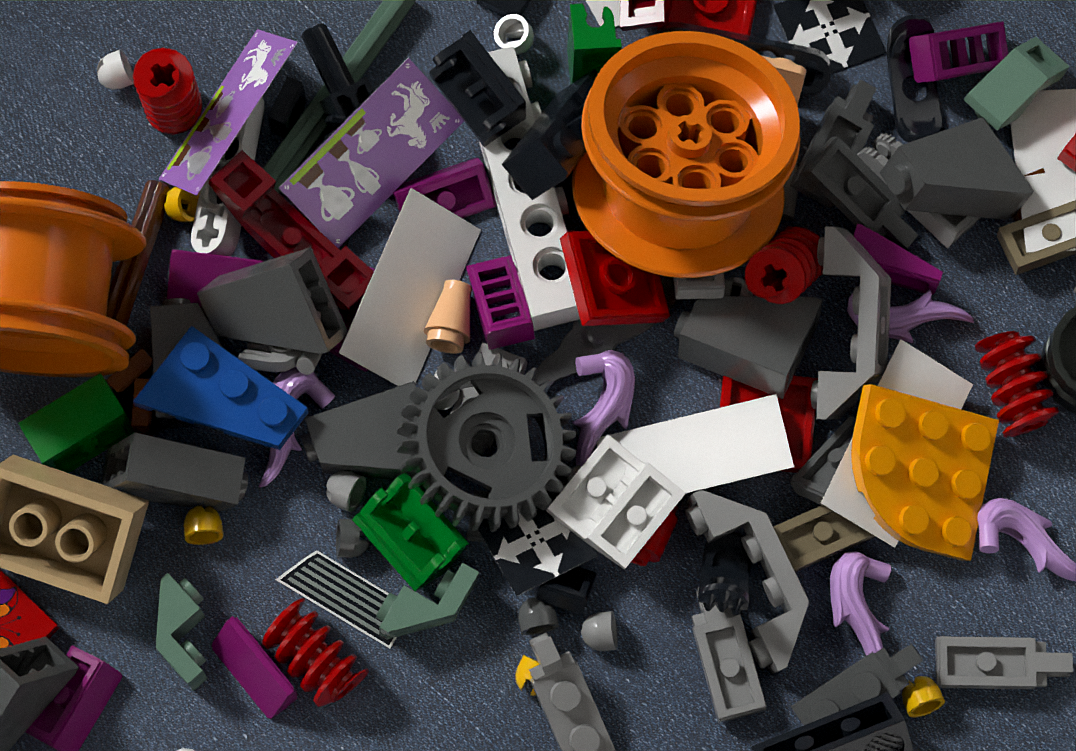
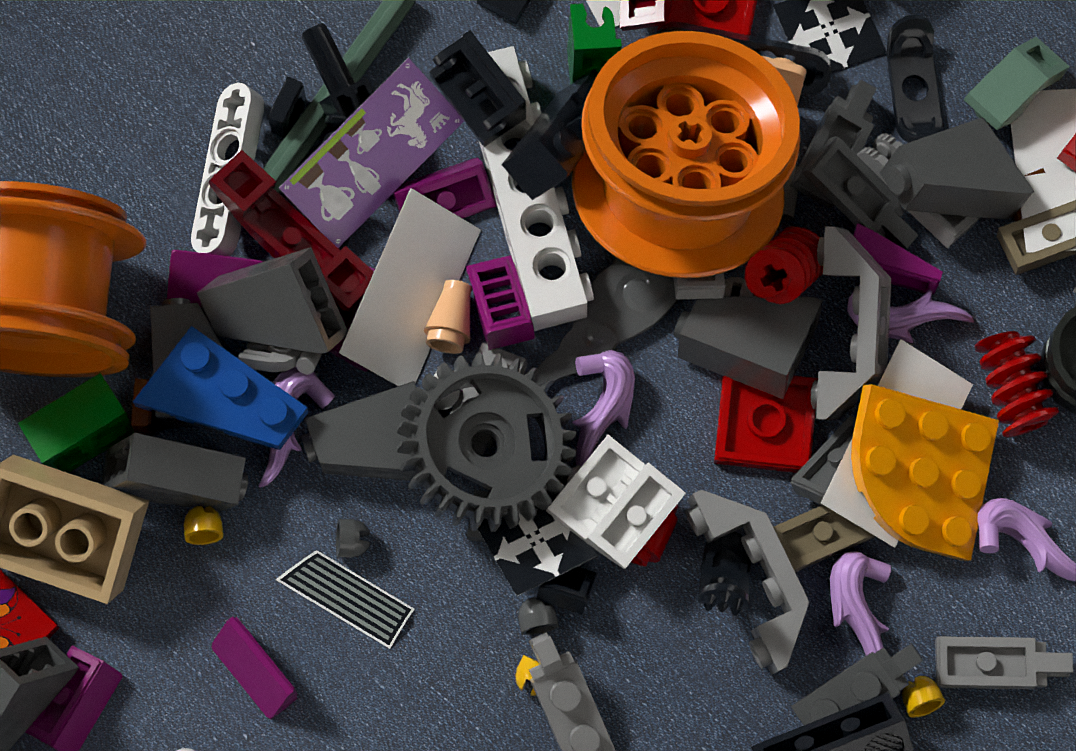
(115, 71): white hinge -> none
(131, 271): reddish brown axle -> none
(138, 364): reddish brown tile -> none
(167, 90): red piece -> none
(174, 208): yellow hinge -> none
(176, 617): sand green slope -> none
(227, 111): medium lavender sticker -> none
(312, 655): red piece -> none
(346, 490): light grey hinge -> none
(410, 533): green hinge -> none
(414, 612): sand green slope -> none
(514, 27): white hinge -> none
(600, 631): light grey hinge -> none
(608, 288): red tile -> none
(714, 444): white sticker -> none
(727, 664): light grey hinge -> none
(931, 53): magenta slope -> none

